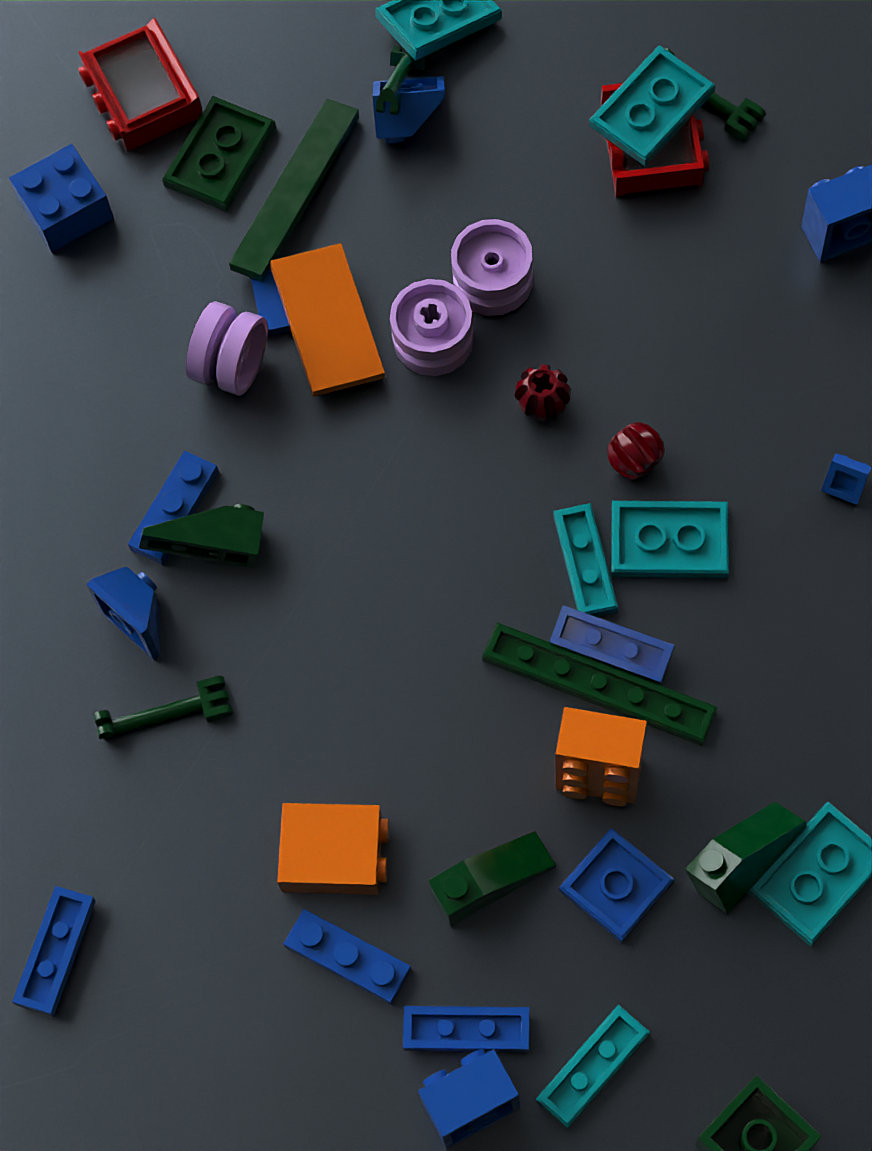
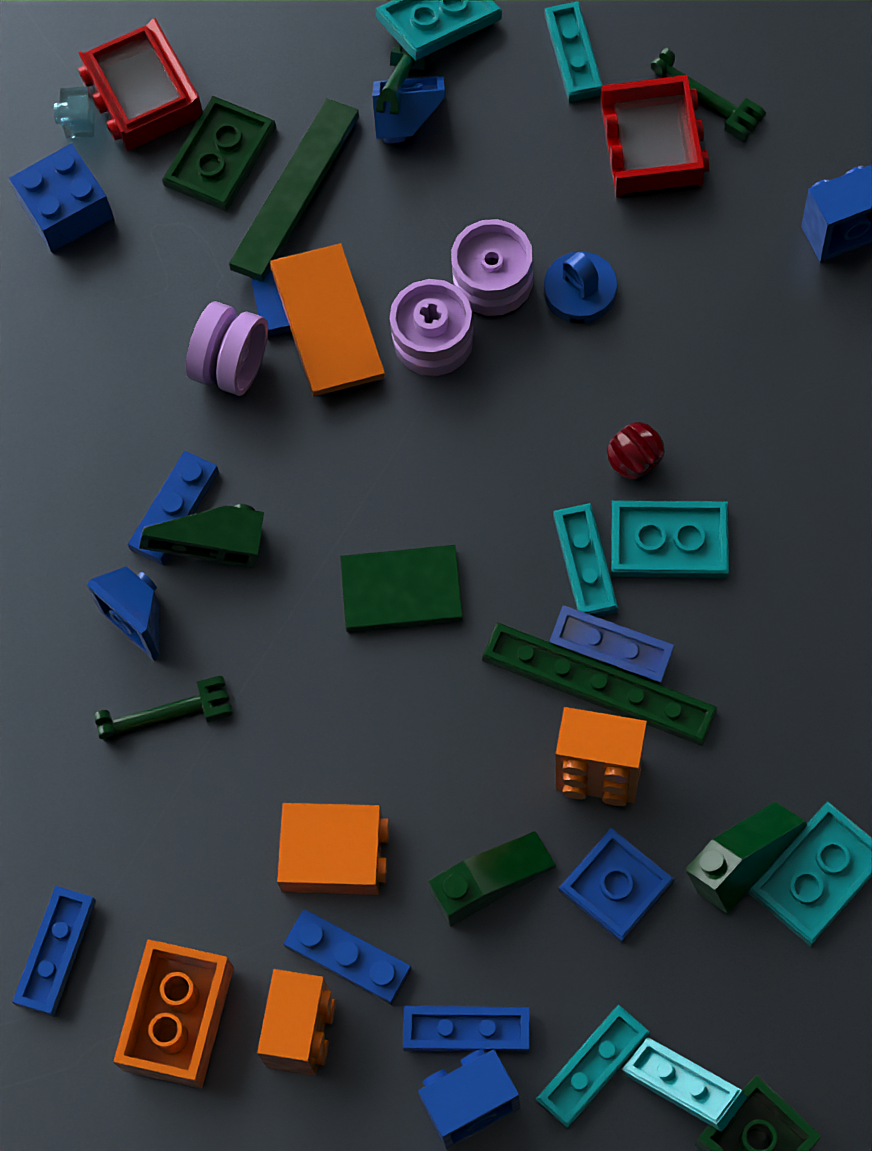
(75, 112): none -> clear light blue plate
(174, 1014): none -> orange brick
(296, 1022): none -> orange brick
(401, 588): none -> dark green tile
(542, 392): dark red piece -> none
(573, 51): none -> teal tile
(580, 286): none -> blue tile
(652, 105): teal tile -> none
(684, 1084): none -> tile
(846, 478): blue tile -> none

